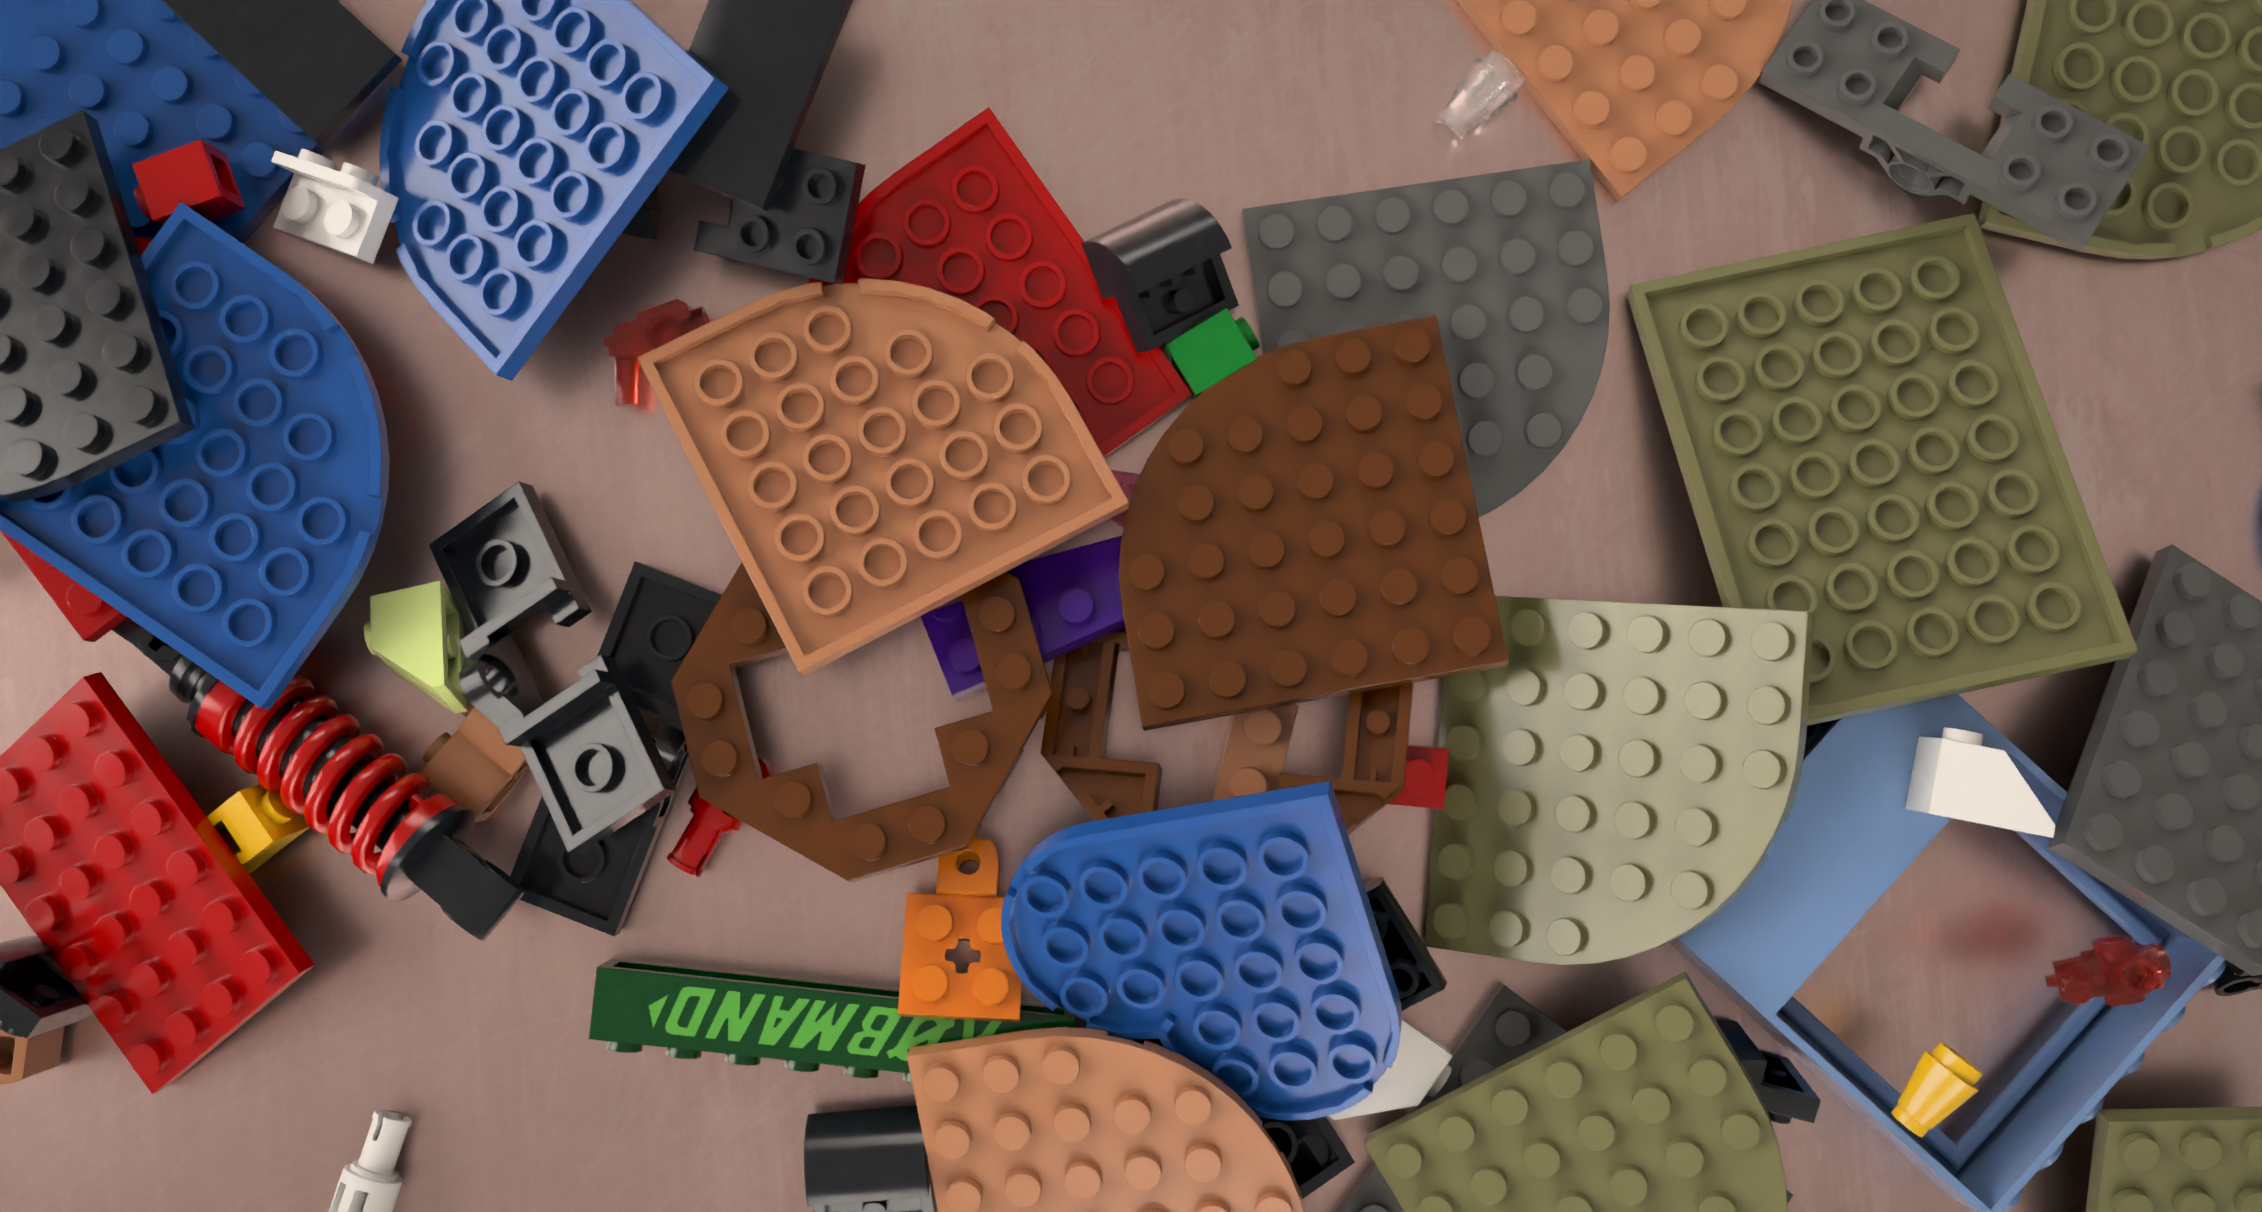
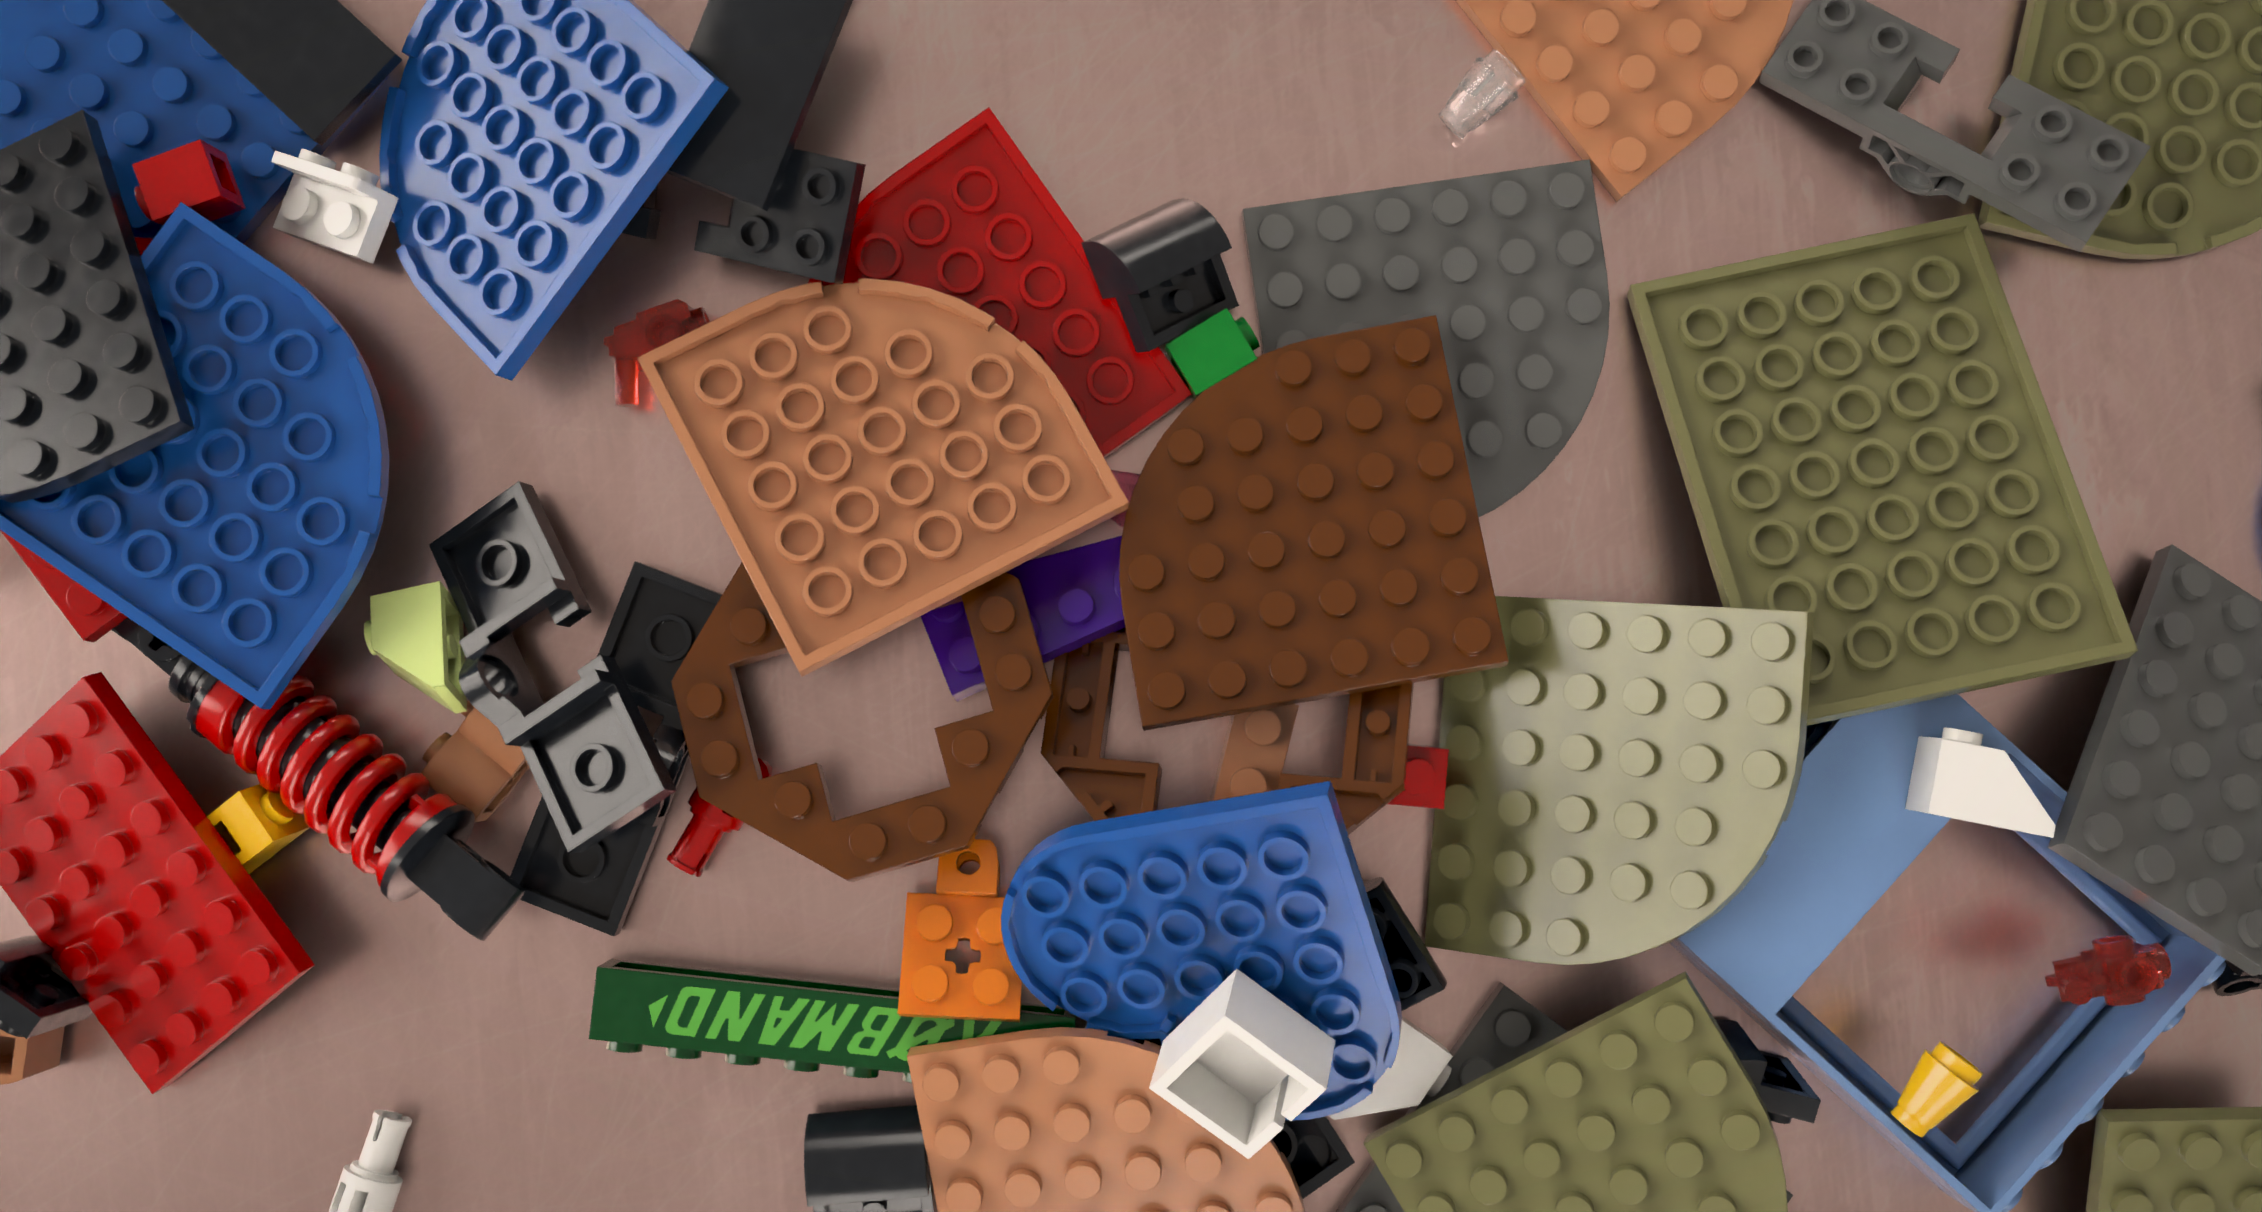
(1234, 1062): none -> white piece

